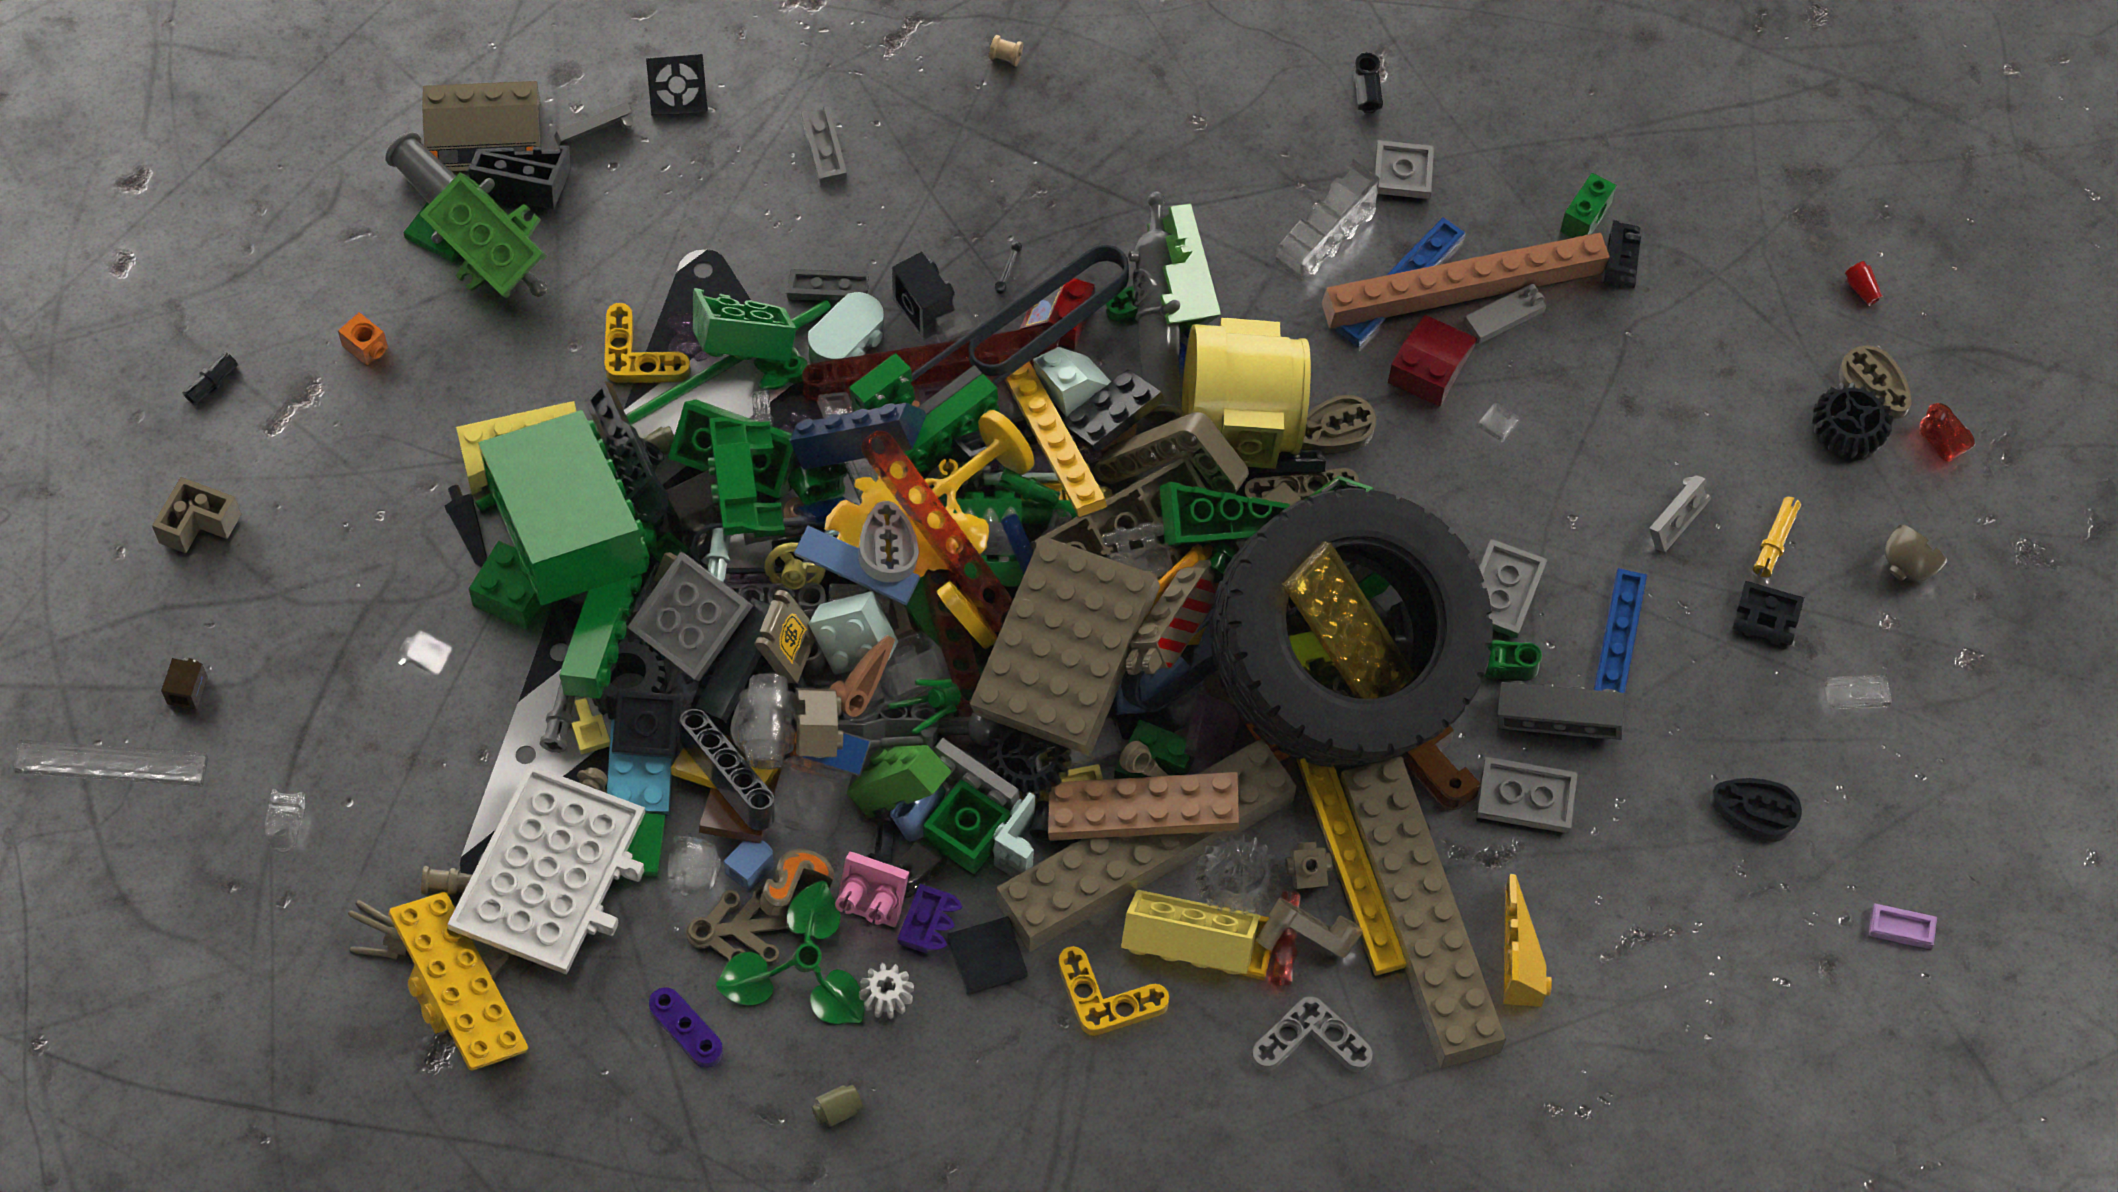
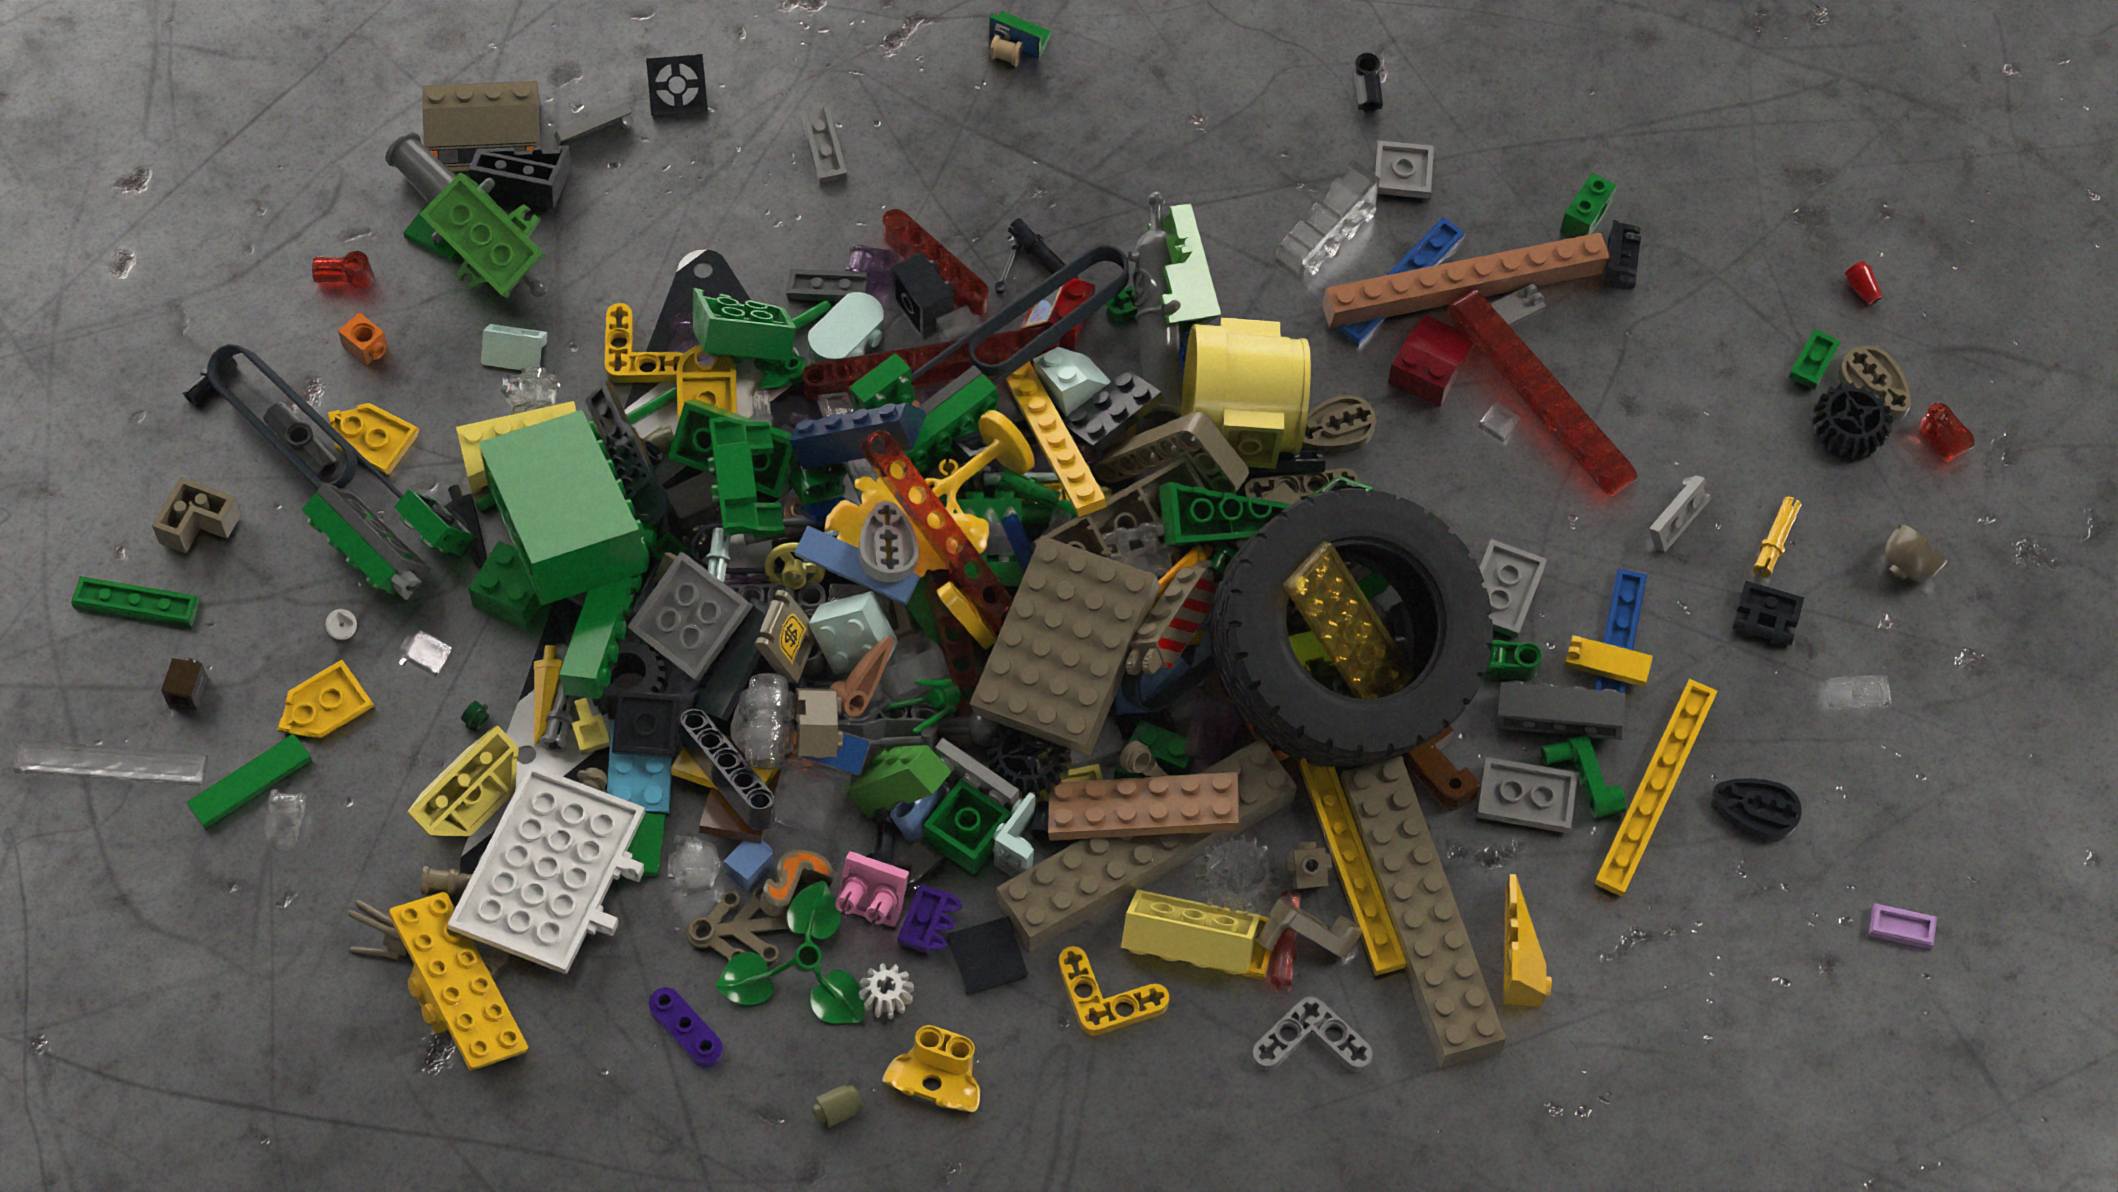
(135, 601): none -> green tile
(249, 781): none -> green tile
(292, 429): none -> dark grey piece
(324, 703): none -> yellow tile
(341, 624): none -> white tile
(342, 514): none -> piece
(343, 269): none -> clear red piece
(374, 434): none -> yellow tile
(469, 788): none -> light yellow wedge
(475, 715): none -> dark green plate
(512, 347): none -> light aqua panel
(530, 389): none -> clear cone
(545, 688): none -> yellow bar
(708, 384): none -> yellow tile
(874, 263): none -> clear purple piece
(949, 266): none -> clear red beam
(957, 1087): none -> yellow piece
(1016, 29): none -> panel
(1034, 244): none -> black pin
(1542, 392): none -> clear red beam
(1600, 799): none -> green beam
(1608, 661): none -> yellow hinge
(1655, 788): none -> yellow plate
(1814, 359): none -> green plate

